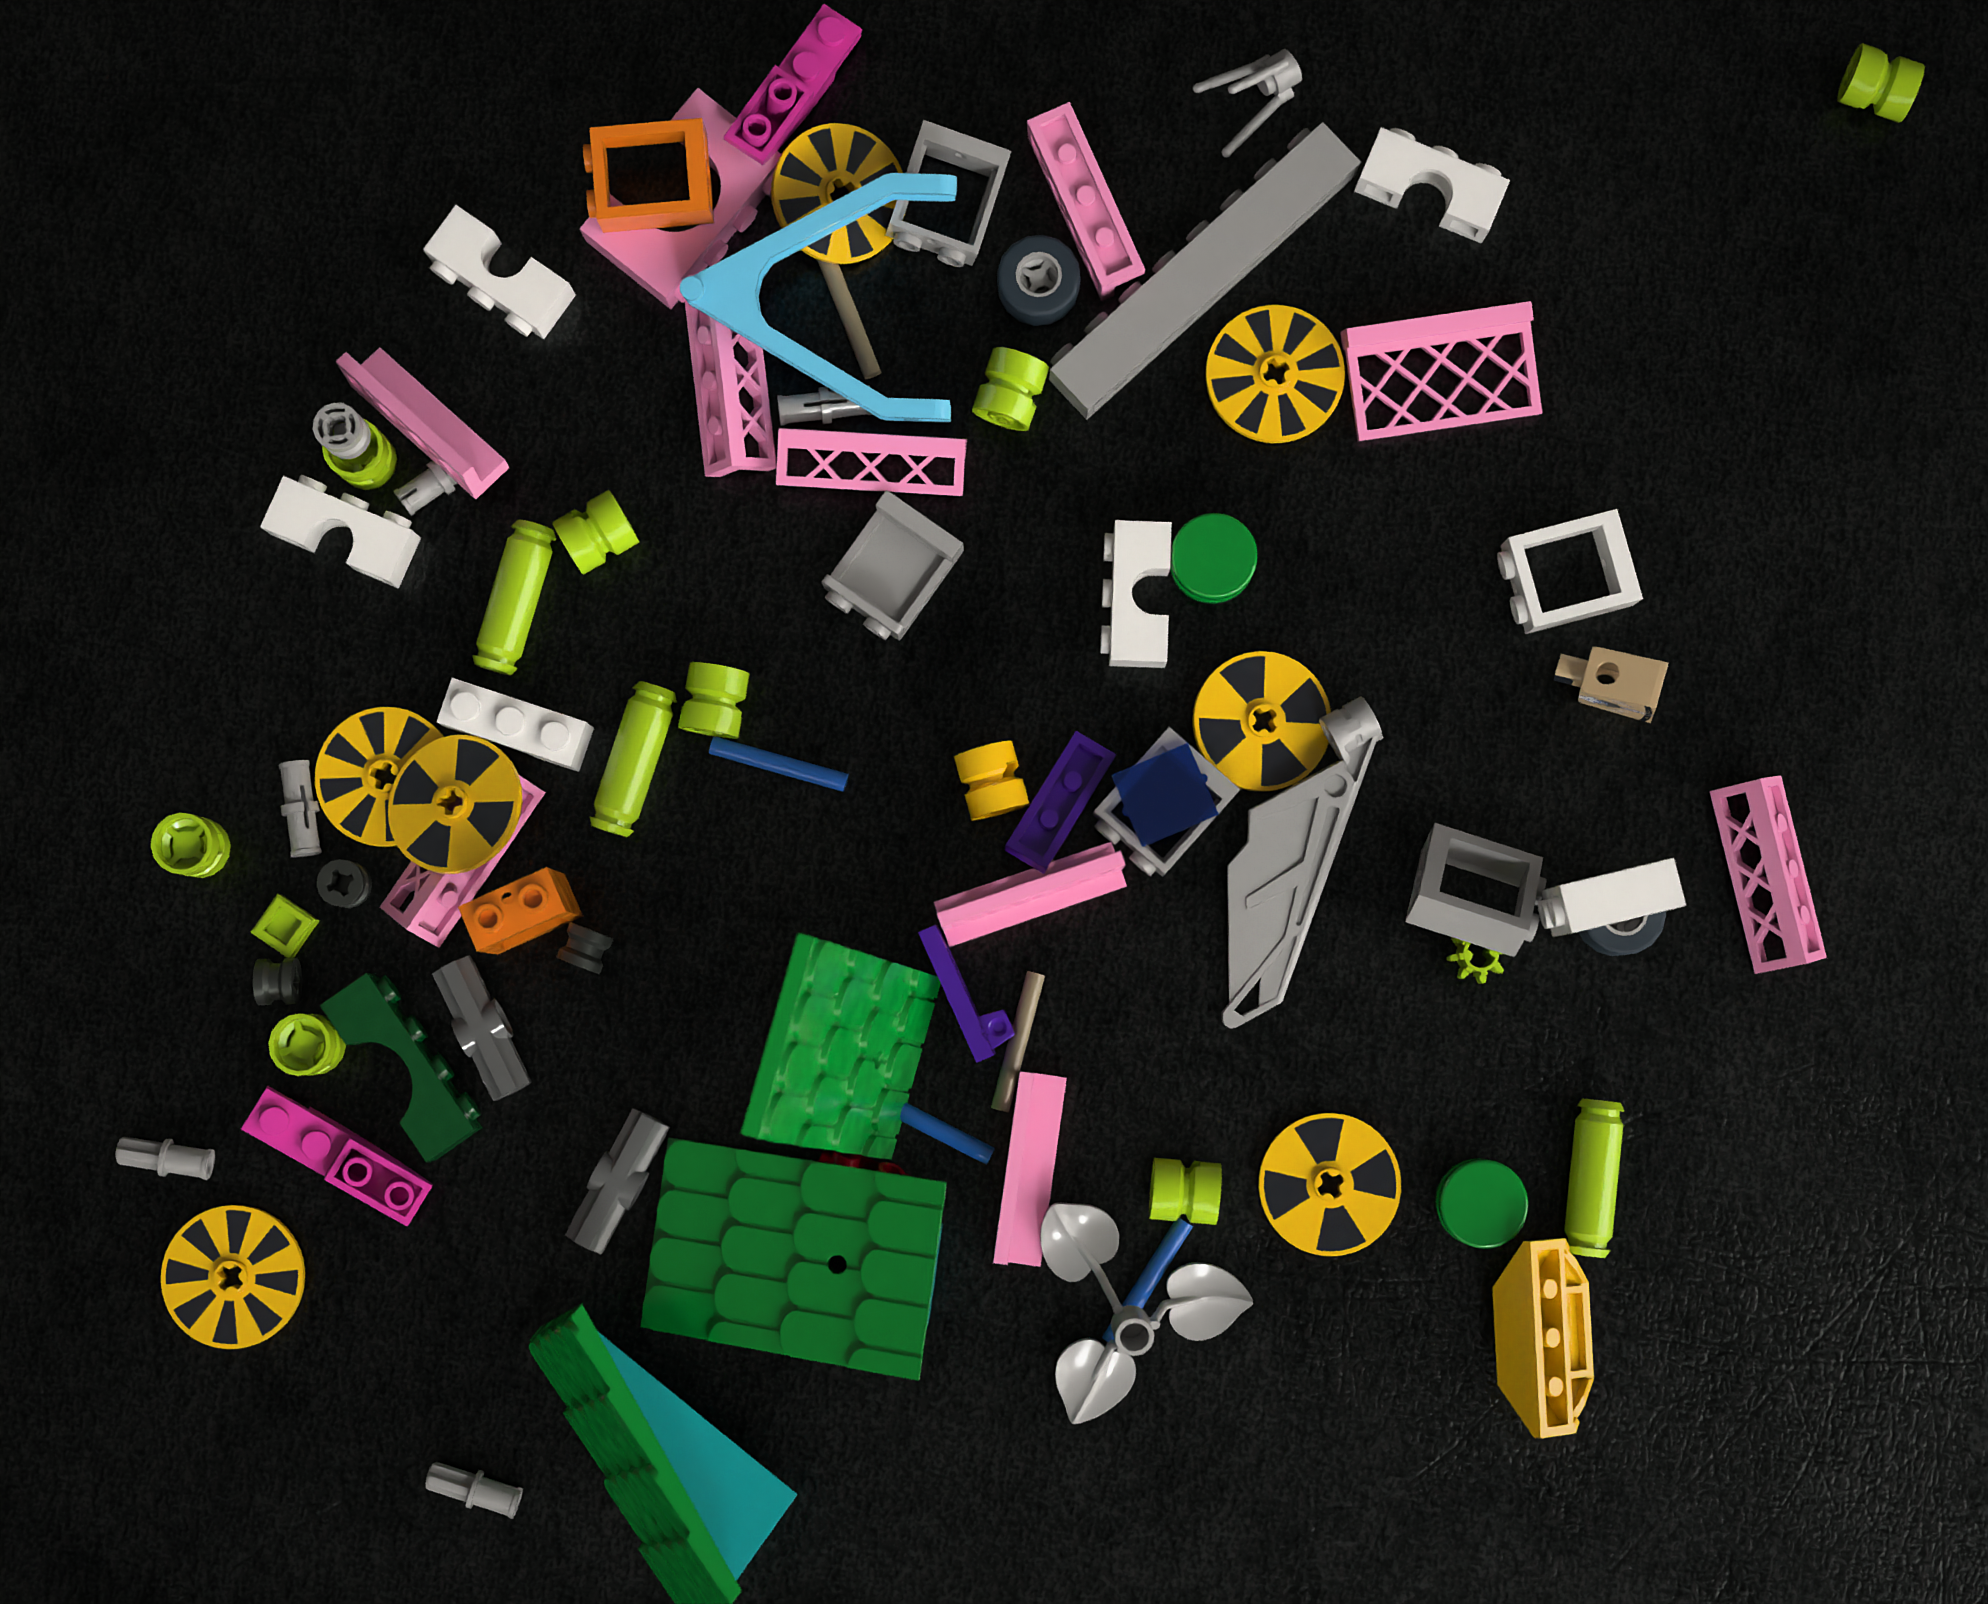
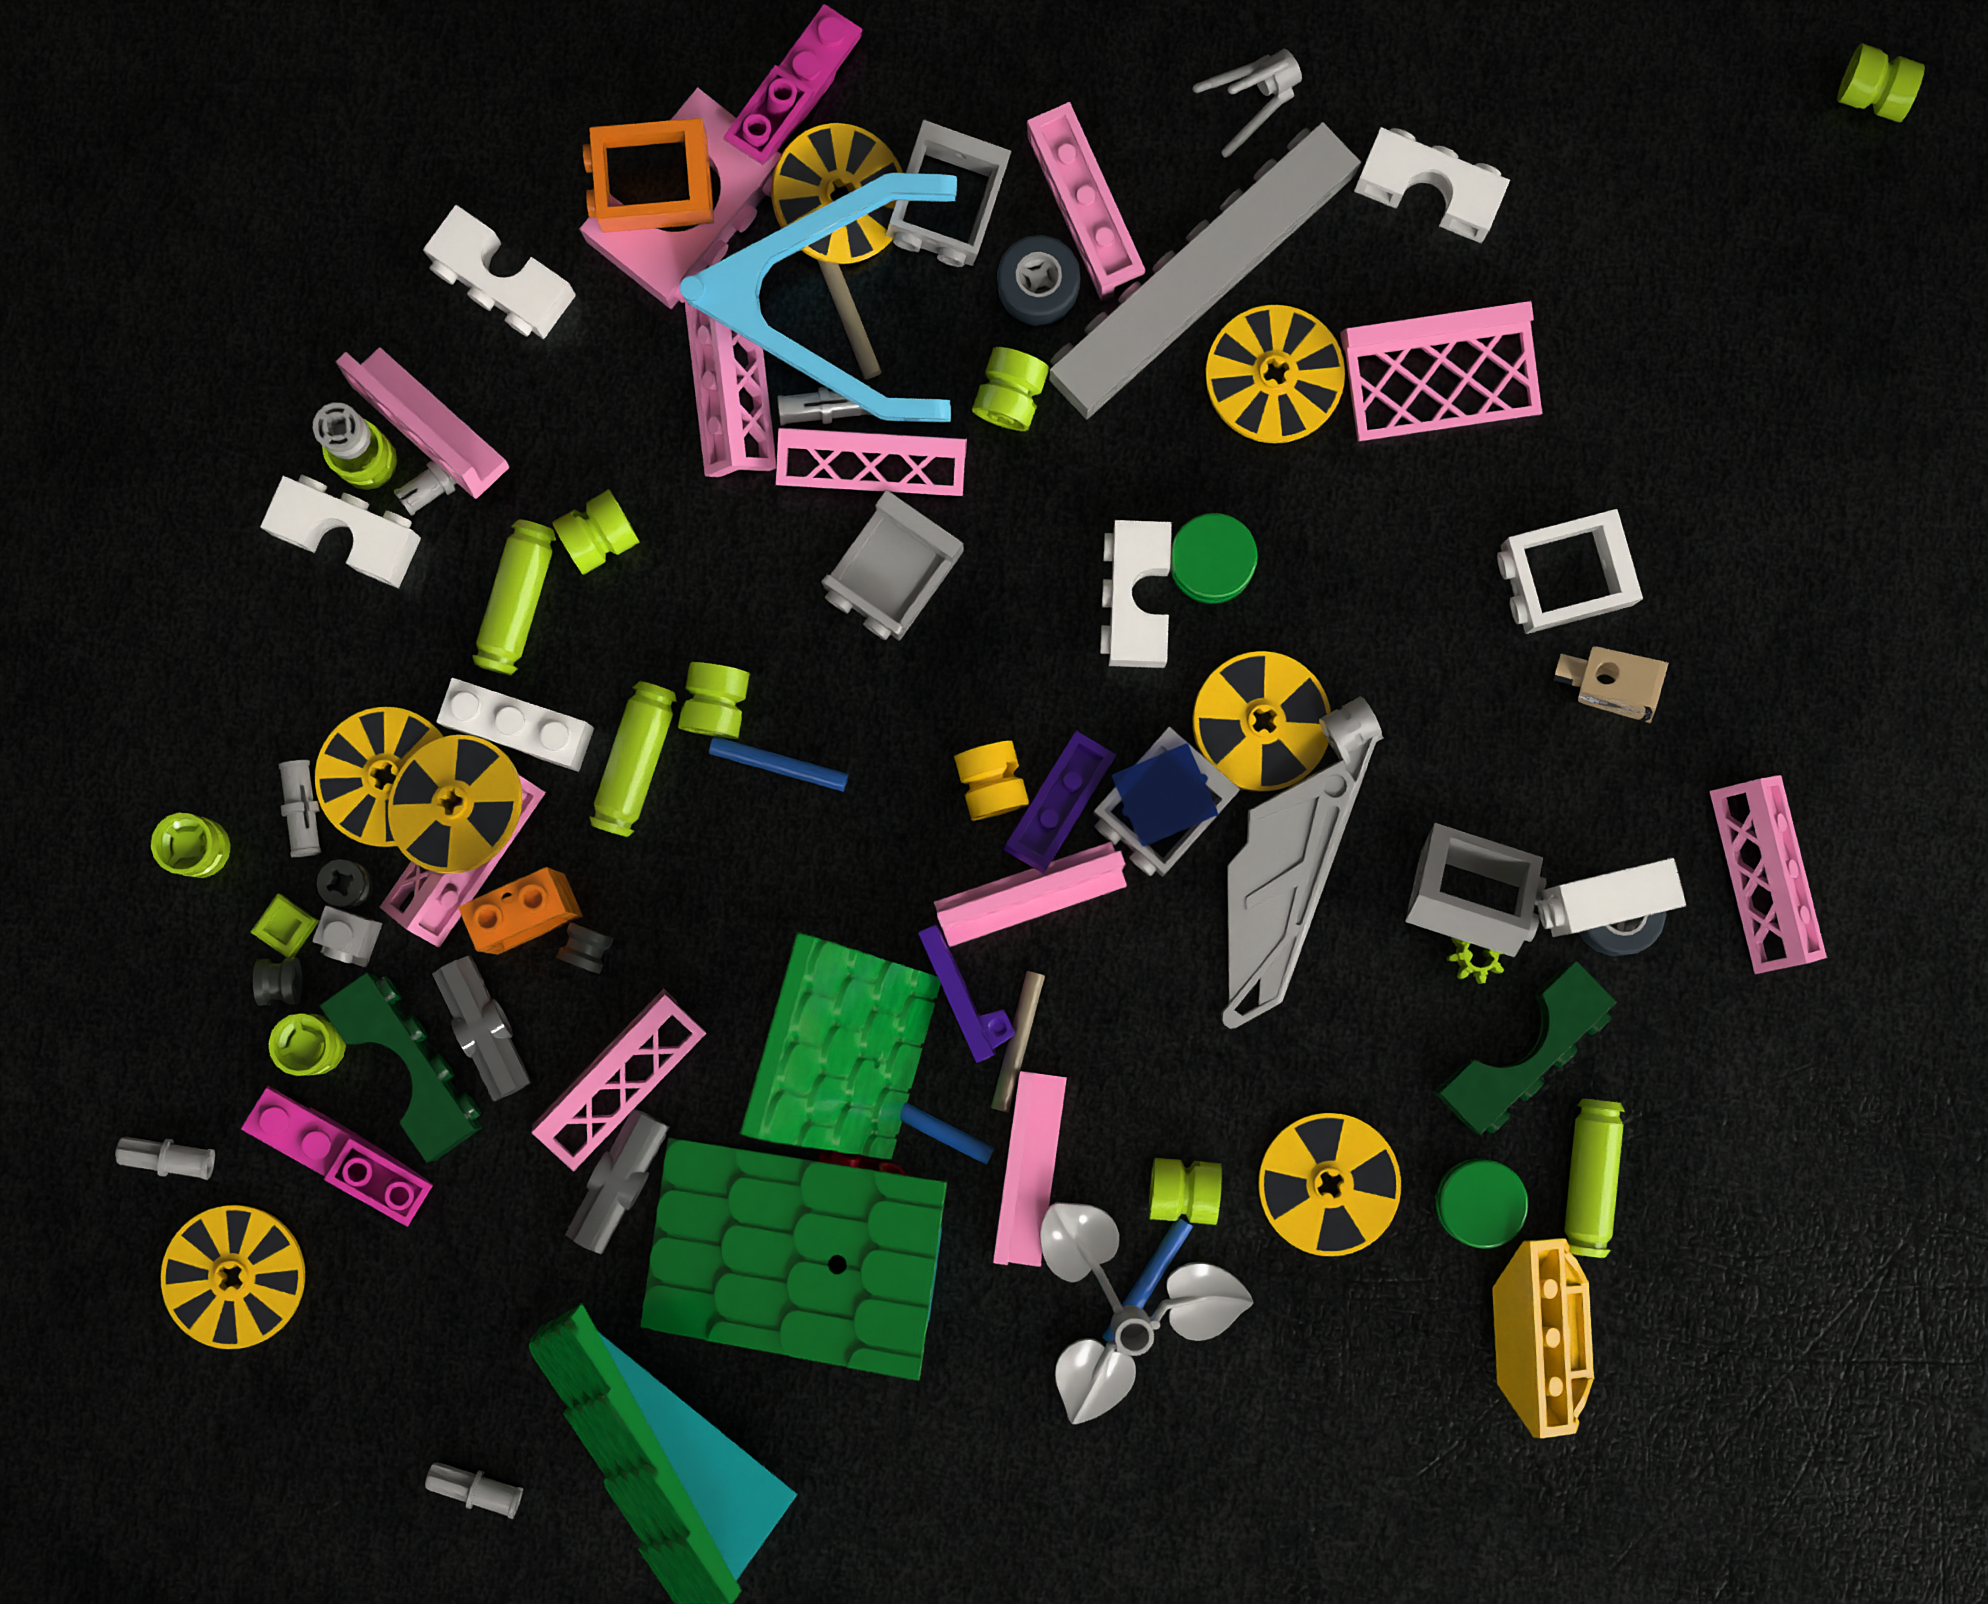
(346, 936): none -> light grey brick
(608, 1062): none -> bright pink fence
(1568, 1009): none -> dark green arch

